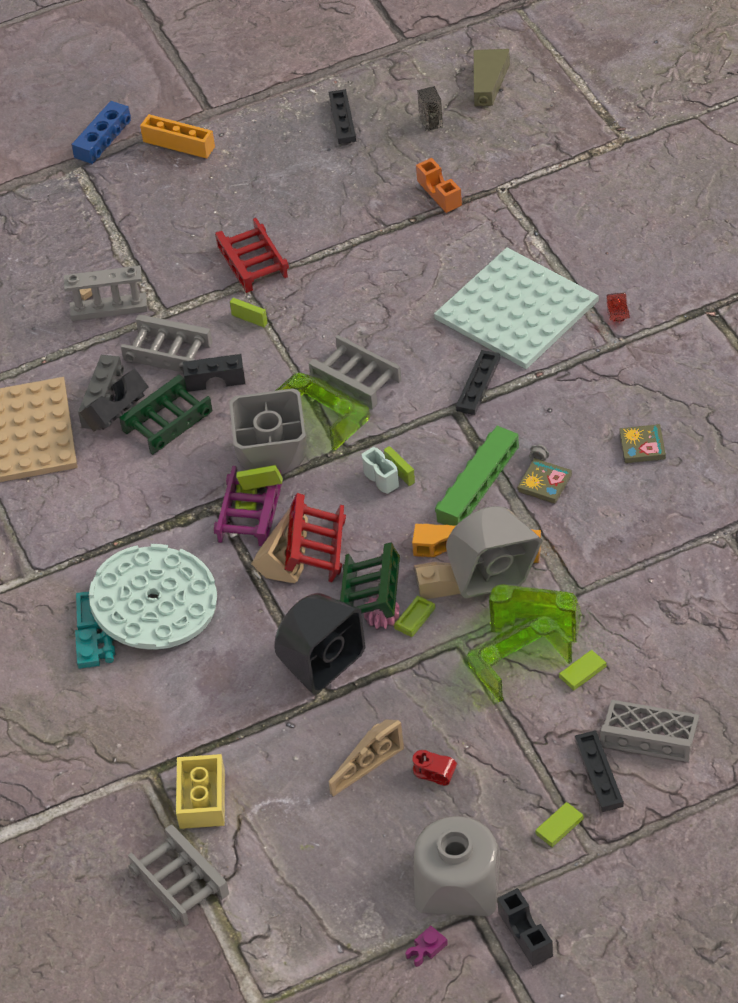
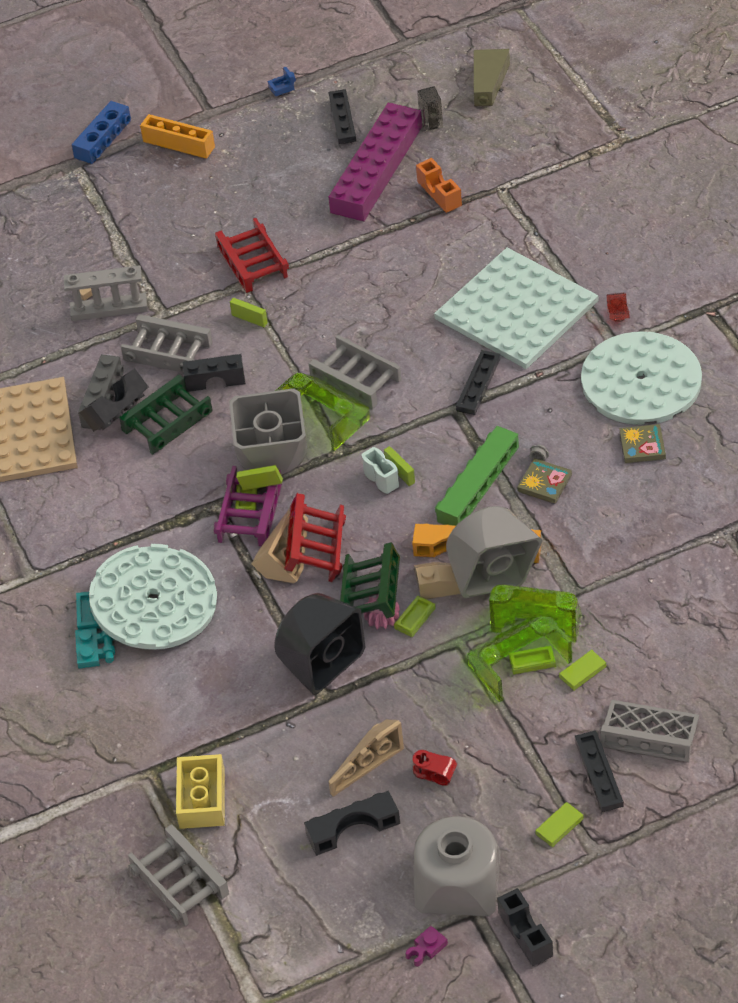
(283, 83): none -> blue bracket
(375, 162): none -> magenta brick
(375, 811): none -> black arch
(532, 660): none -> lime tile
(669, 383): none -> light aqua plate

